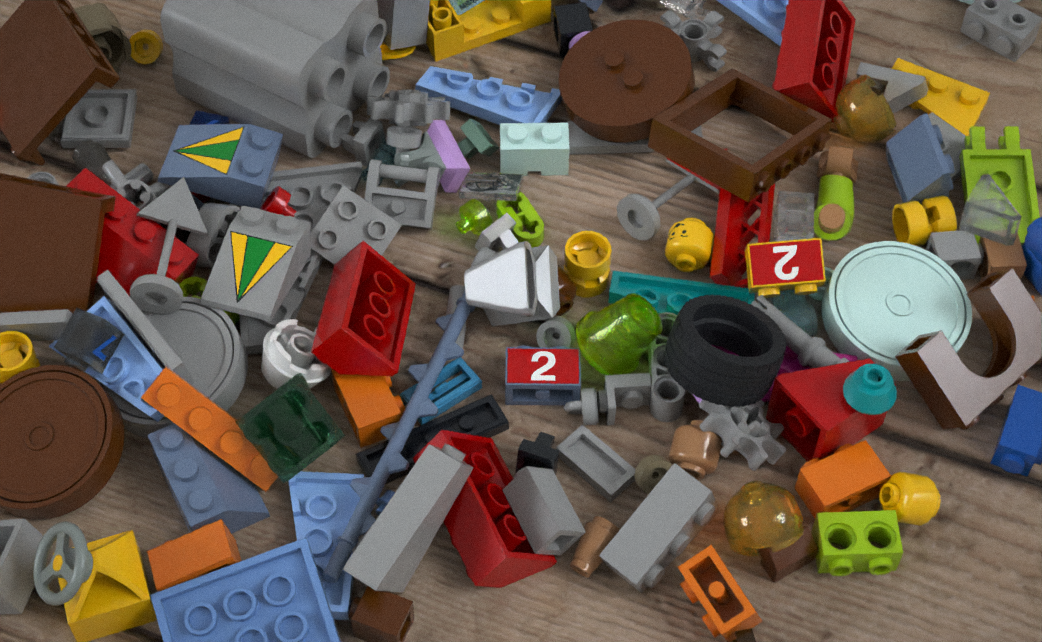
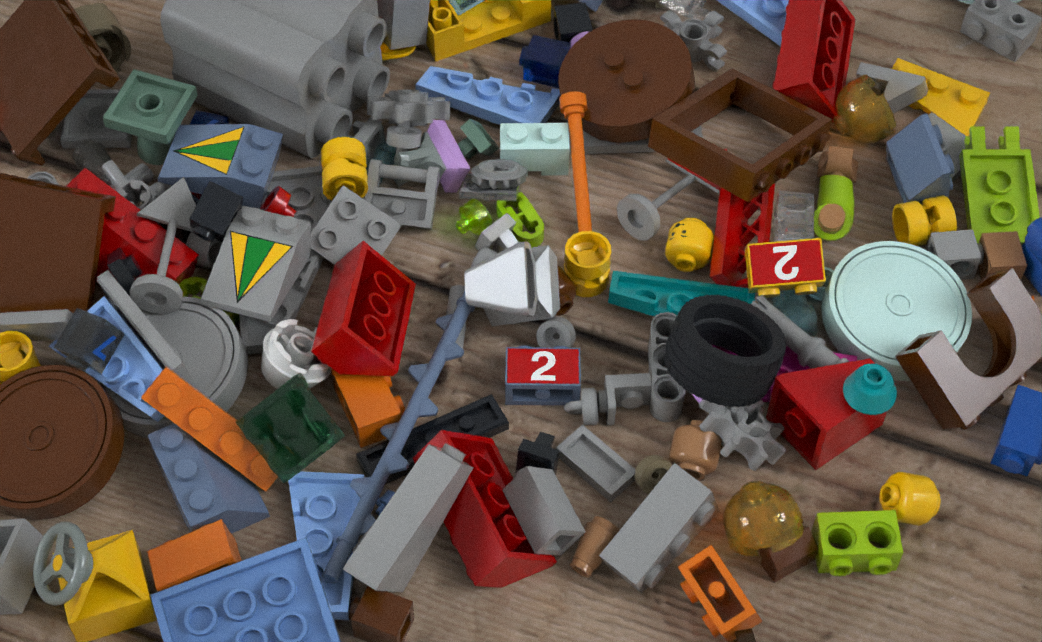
(123, 268): none -> black plate
(141, 51): yellow tile -> none
(151, 111): none -> sand green plant
(215, 212): none -> black brick
(344, 164): none -> yellow wheel
(448, 393): dark azure tile -> none
(499, 174): none -> light grey gear
(543, 60): none -> clear blue brick
(573, 107): none -> orange piece
(618, 334): clear neon green piece -> none
(842, 479): orange brick -> none
(990, 213): clear slope -> none

